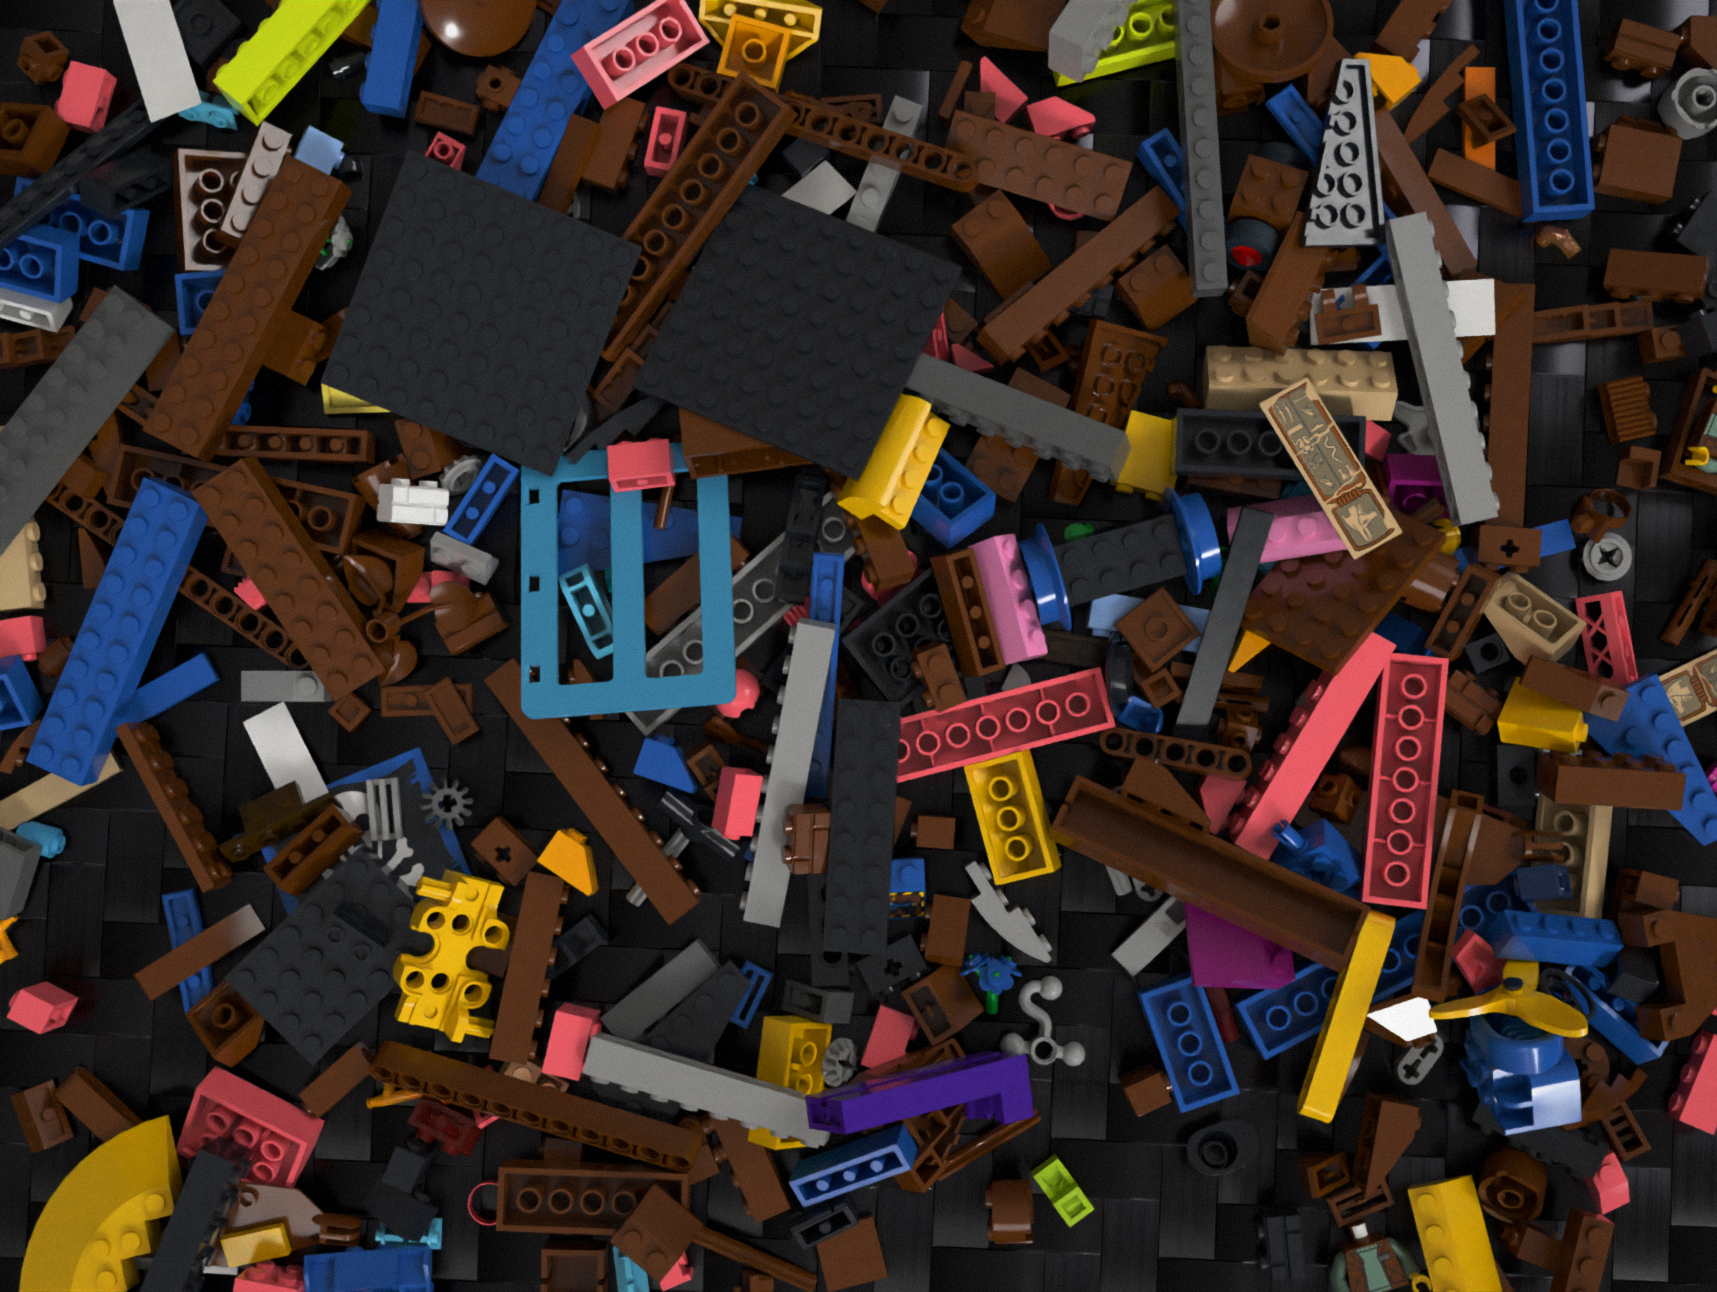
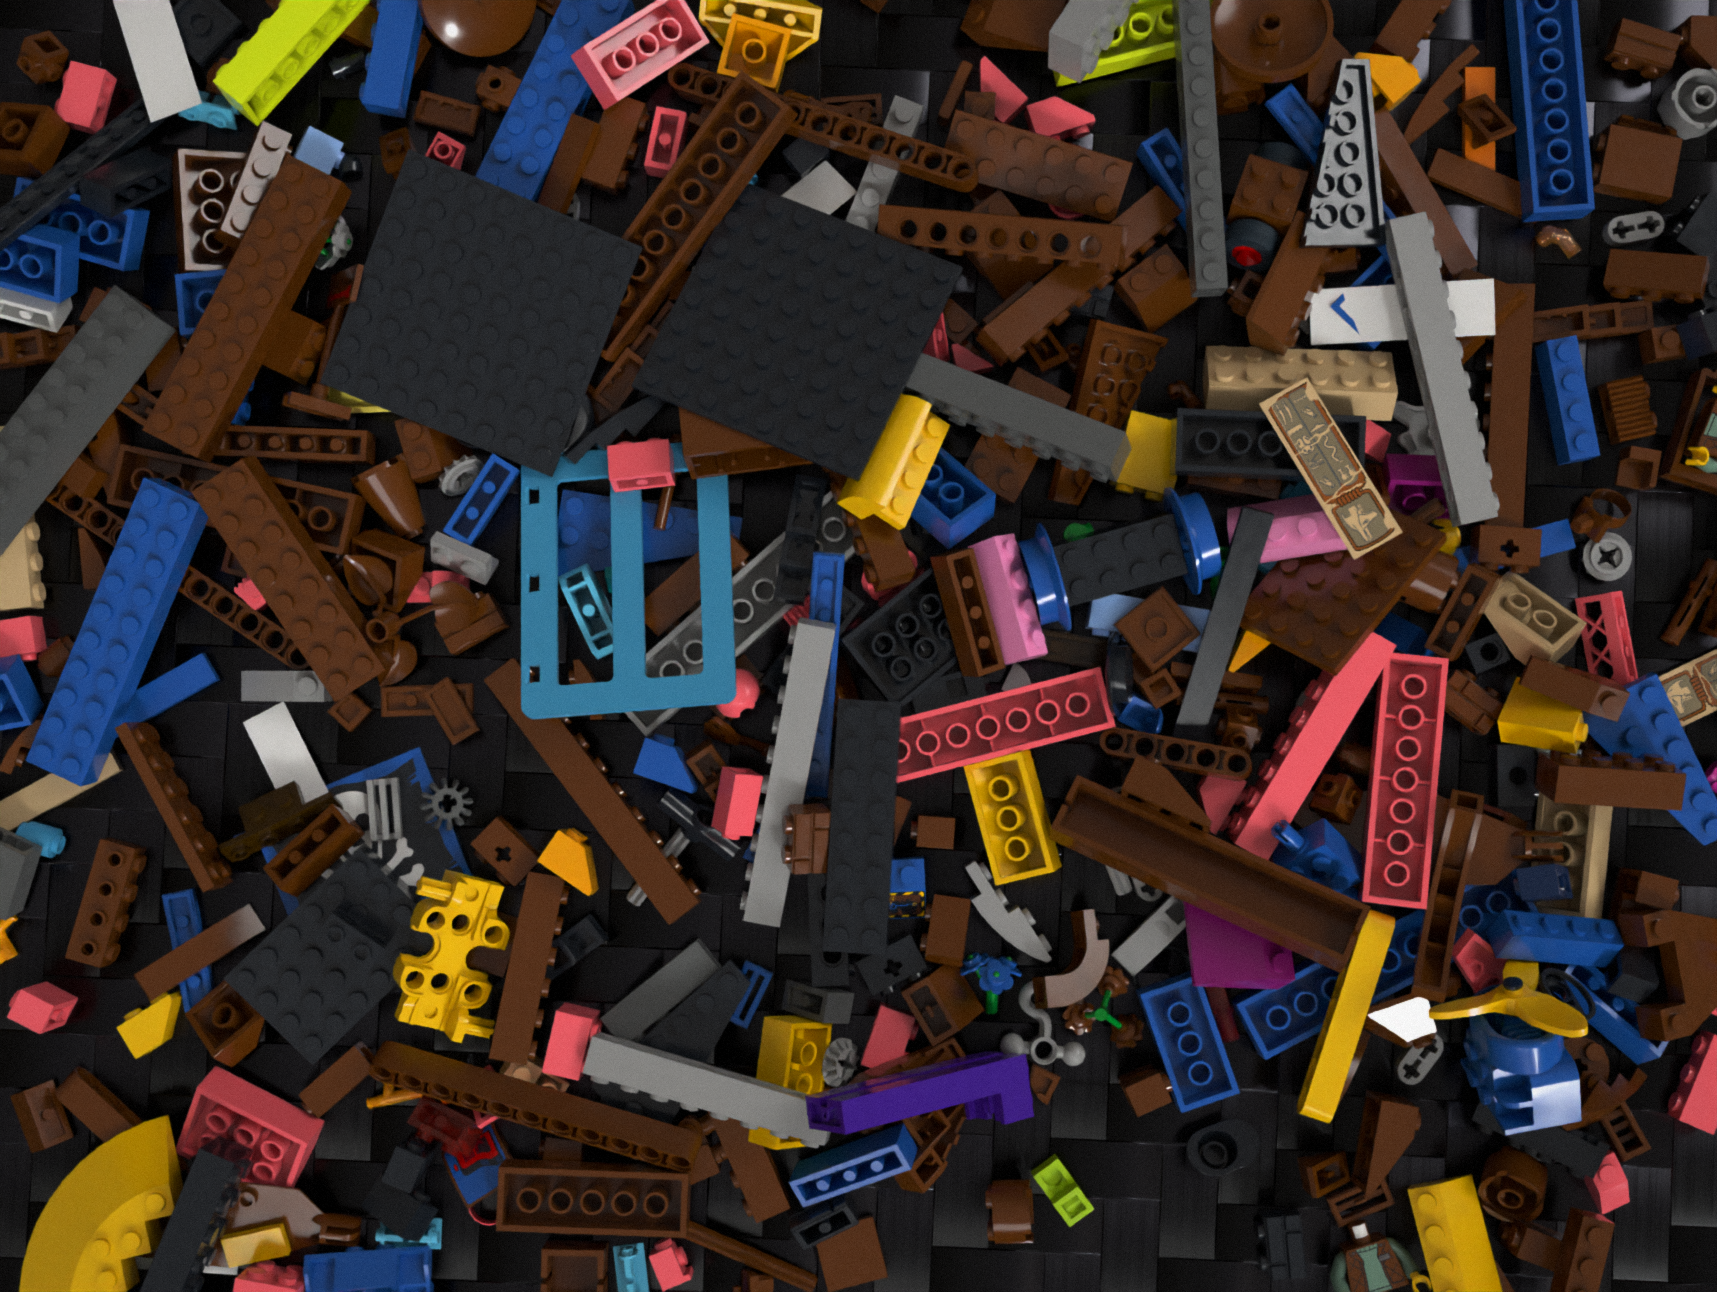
(106, 902): none -> reddish brown brick
(152, 1026): none -> yellow slope
(342, 291): none -> reddish brown piece
(394, 150): none -> reddish brown slope
(412, 504): white brick -> none
(477, 1175): none -> slope
(656, 1232): reddish brown slope -> none
(937, 675): reddish brown brick -> none
(986, 1143): reddish brown axle -> none
(1043, 1082): none -> reddish brown tile
(1080, 1015): none -> reddish brown plant
(1082, 972): none -> arch
(1111, 237): none -> reddish brown brick
(1348, 323): reddish brown plate -> none
(1567, 400): none -> blue brick
(1632, 222): none -> light grey beam

